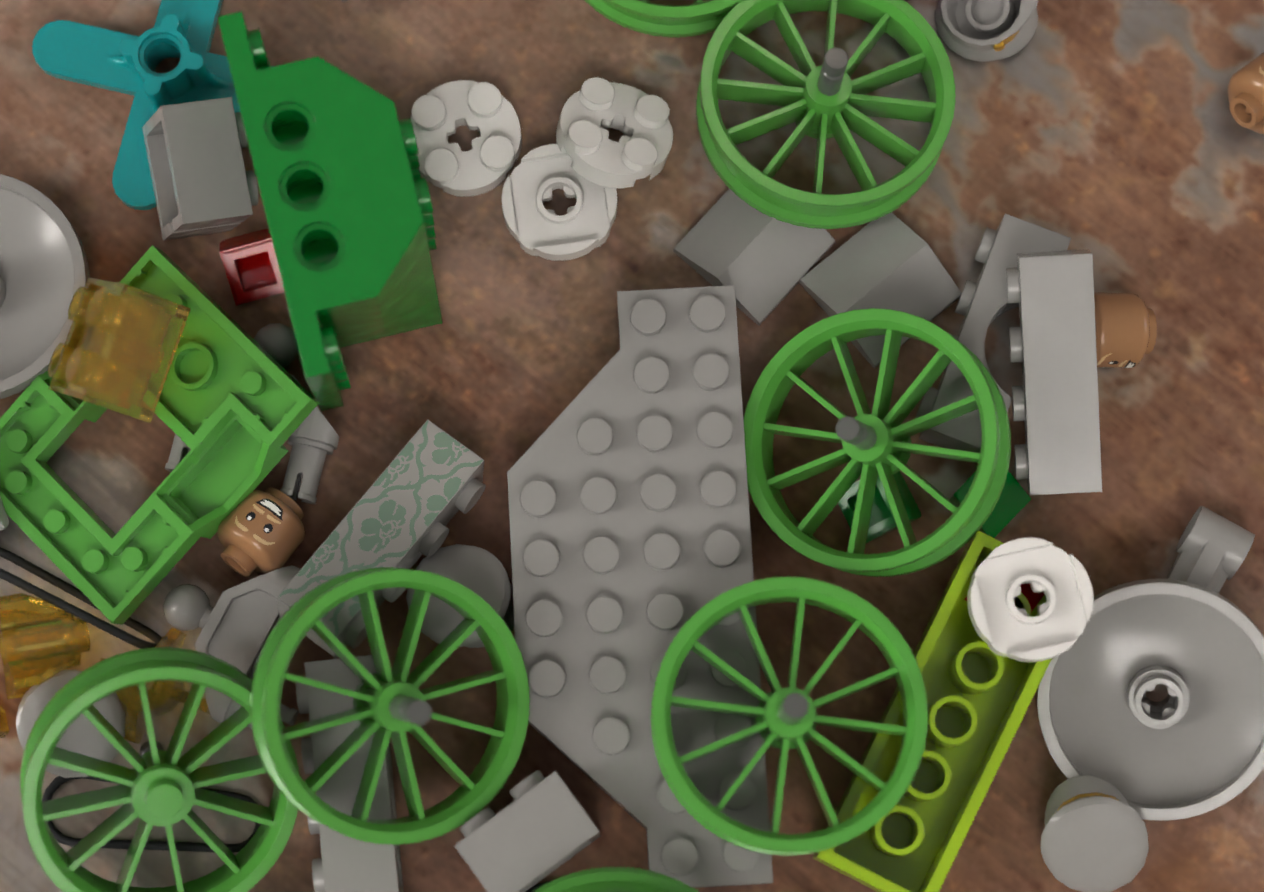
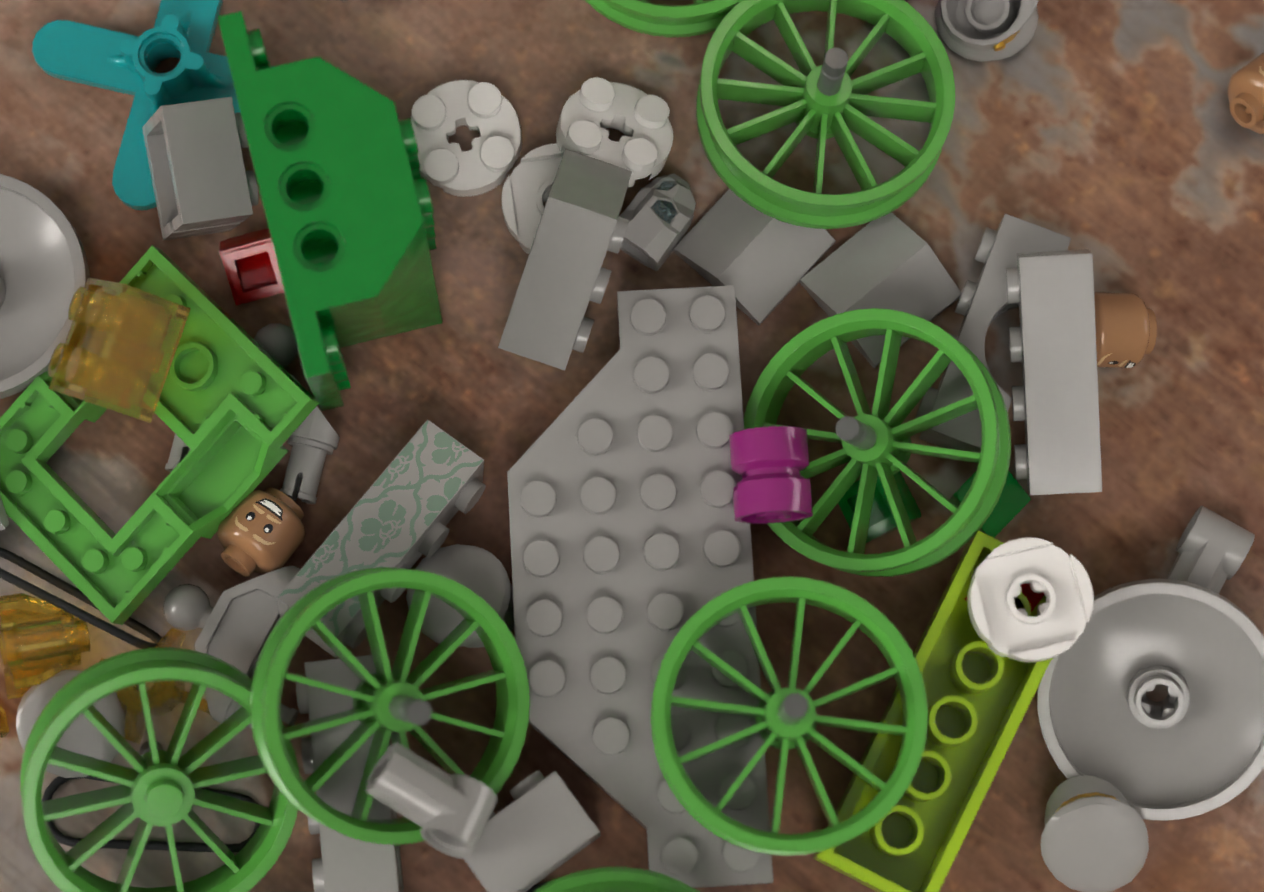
(446, 806): none -> light grey piece
(567, 260): none -> light grey wedge
(658, 220): none -> light grey rock
(770, 474): none -> magenta wheel

